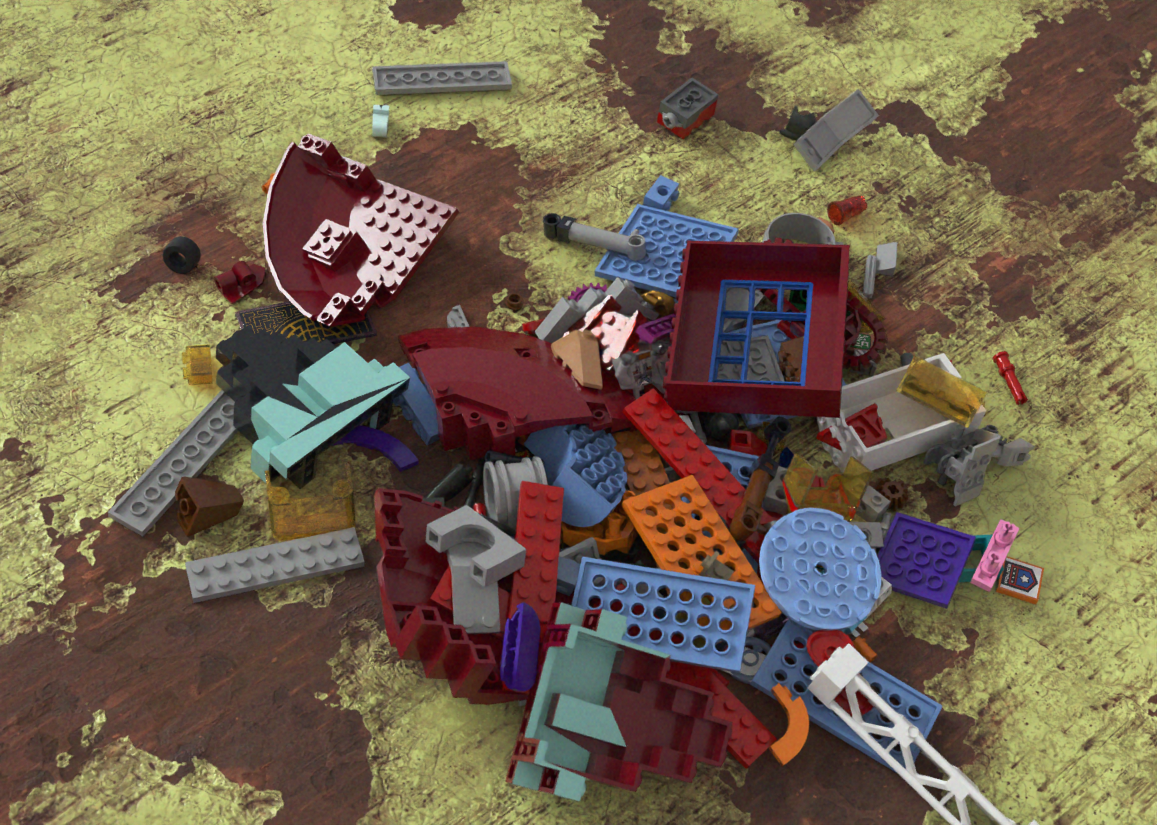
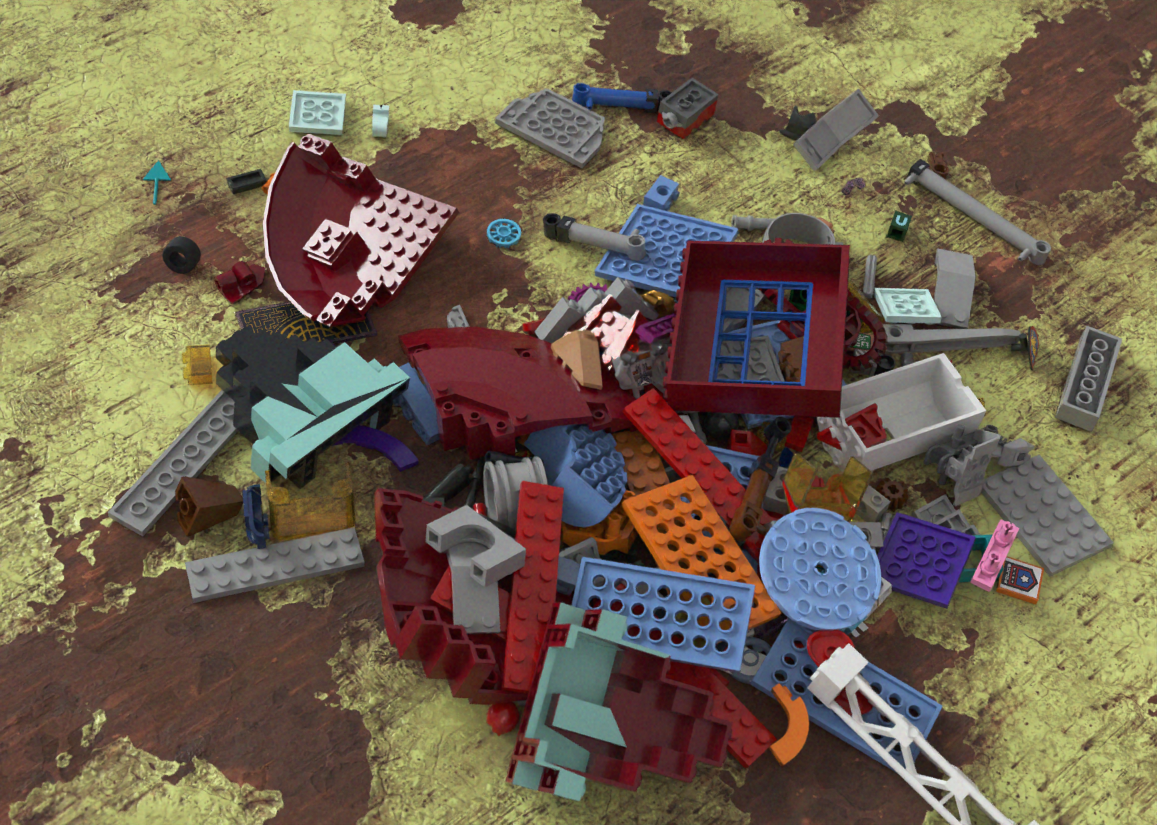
(156, 174): none -> teal piece
(246, 181): none -> pearl dark grey tile
(254, 518): none -> dark blue plate
(317, 112): none -> light aqua plate
(441, 78): light grey plate -> none
(503, 233): none -> medium azure wheel
(503, 717): none -> red hair
(514, 301): reddish brown plate -> none
(520, 649): dark purple brick -> none
(555, 125): none -> light grey plate
(649, 100): none -> blue piece
(714, 568): dark tan bracket -> none
(750, 222): none -> light grey pin
(799, 433): none -> red plate
(846, 209): clear red plant -> none
(857, 182): none -> arm
(864, 649): orange pin -> none
(886, 258): light grey slope -> none
(886, 364): none -> black wheel
(899, 226): none -> dark green brick
(906, 340): none -> light grey piece
(907, 306): none -> light aqua plate
(937, 164): none -> reddish brown piece
(942, 391): clear yellow slope -> none
(943, 514): none -> light grey slope
(954, 287): none -> light grey windscreen
(1007, 371): red pin -> none
(1030, 345): none -> shield
(1034, 249): none -> light grey piece
(1047, 514): none -> light grey plate
(1088, 378): none -> light grey brick

